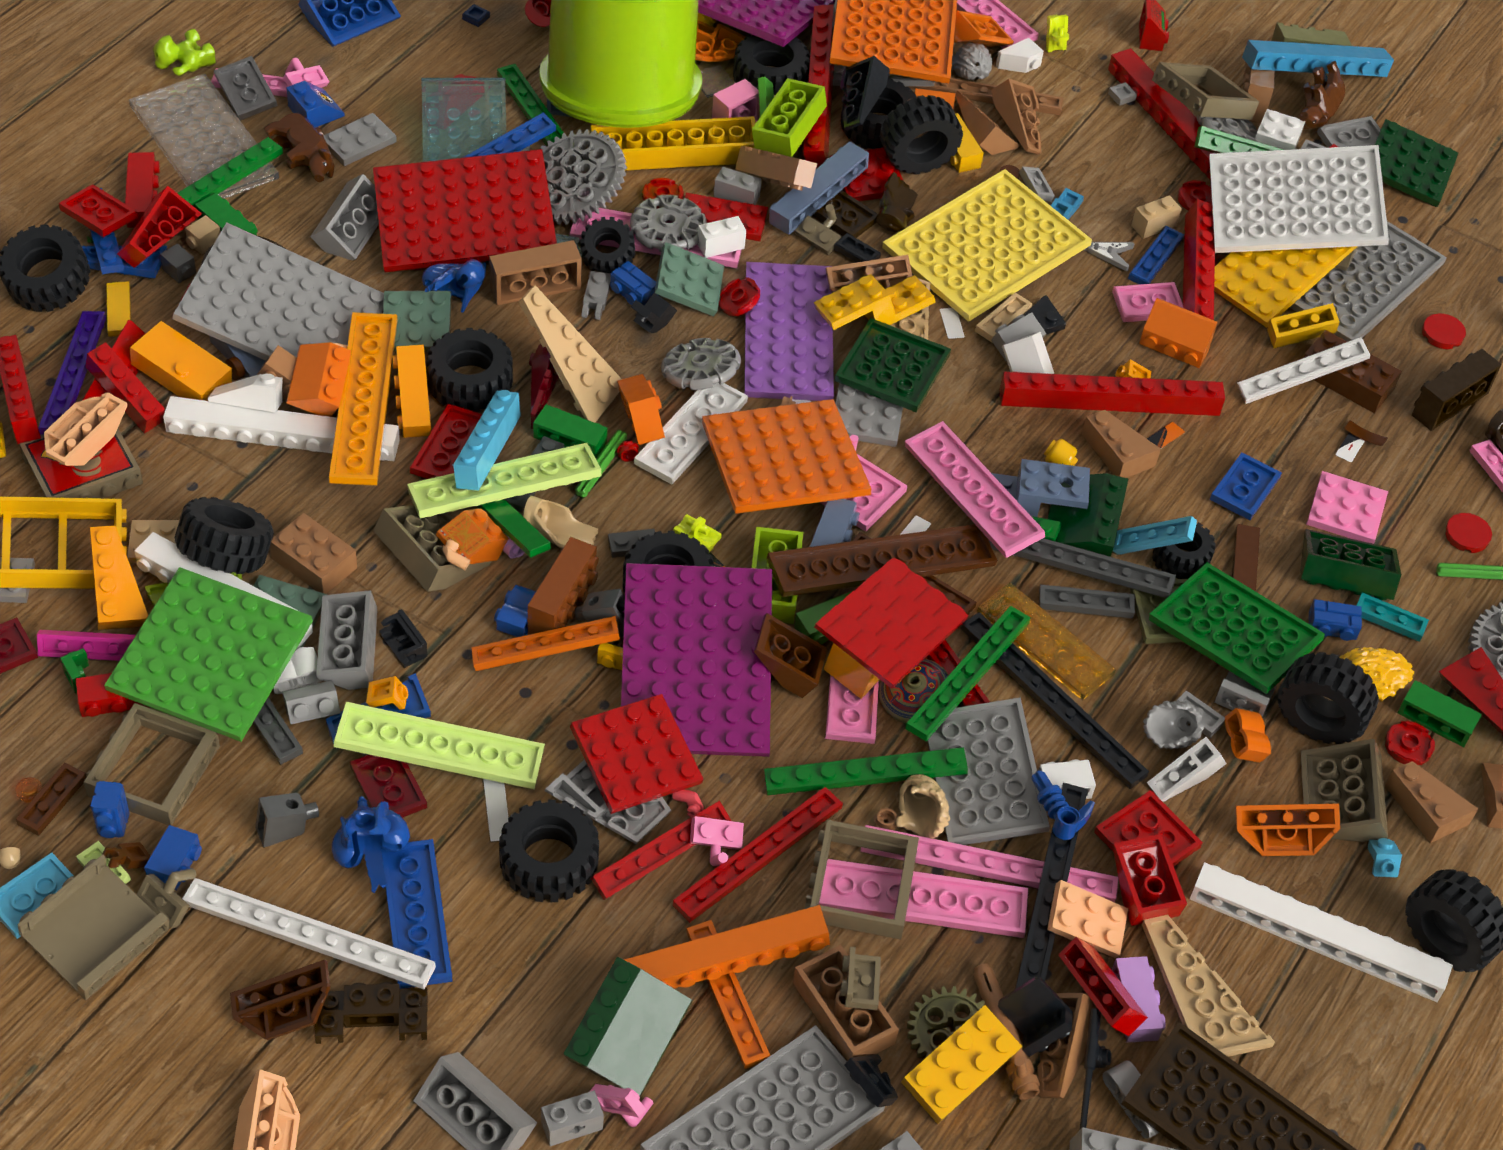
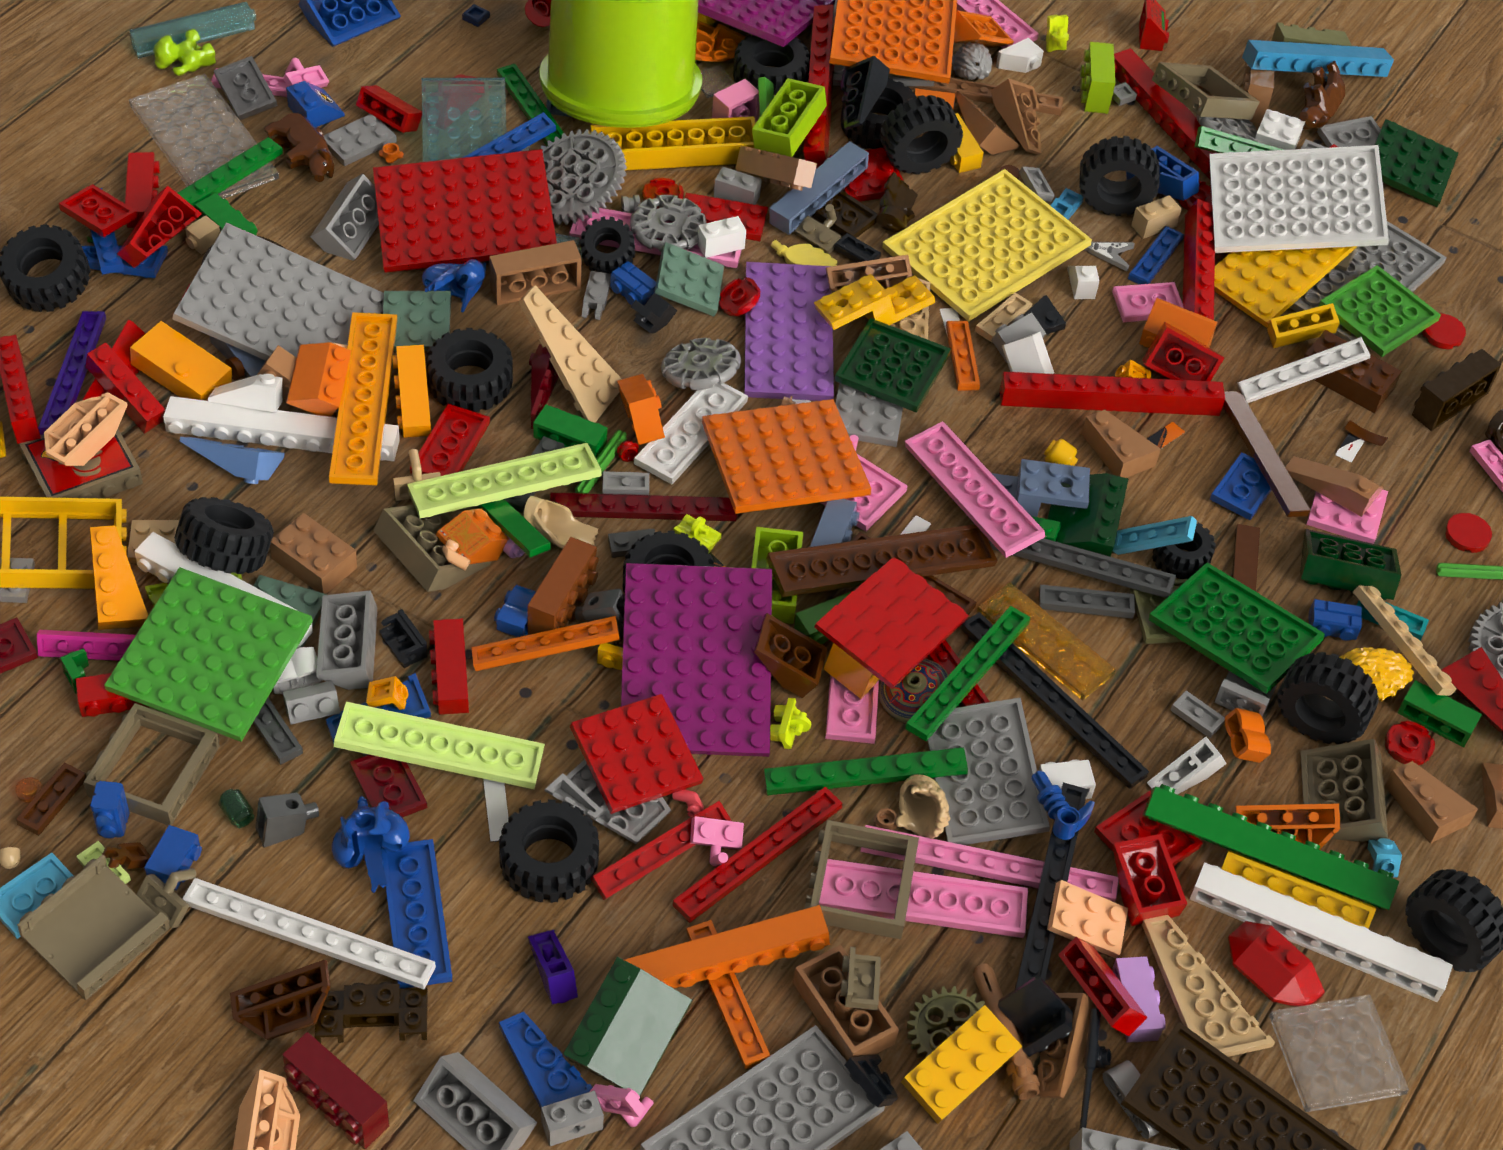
(118, 307): yellow tile -> none
(178, 263): dark grey brick -> none
(208, 24): none -> clear light blue brick
(236, 459): none -> medium blue wedge
(236, 808): none -> clear green brick
(335, 1091): none -> dark red brick
(389, 108): none -> red brick
(391, 152): none -> orange plate
(400, 483): none -> tan plate
(450, 666): none -> red brick
(487, 440): medium azure brick -> none
(541, 1063): none -> blue wing
(553, 967): none -> dark purple slope
(625, 483): none -> light grey plate
(629, 204): none -> light grey wheel
(646, 506): none -> dark red plate
(792, 723): none -> neon yellow hips
(803, 254): none -> light yellow animal
(962, 355): none -> orange tile
(1083, 281): none -> white slope
(1098, 77): none -> lime brick
(1119, 155): none -> black tyre
(1169, 725): light grey piece -> none
(1174, 176): none -> blue wedge
(1181, 356): none -> red slope
(1265, 455): none -> tile
(1271, 848): none -> green brick
(1274, 965): none -> red wedge
(1300, 889): none -> yellow plate
(1338, 1053): none -> clear plate
(1340, 486): none -> medium nougat wedge
(1381, 310): none -> bright green plate
(1404, 640): none -> tan plate

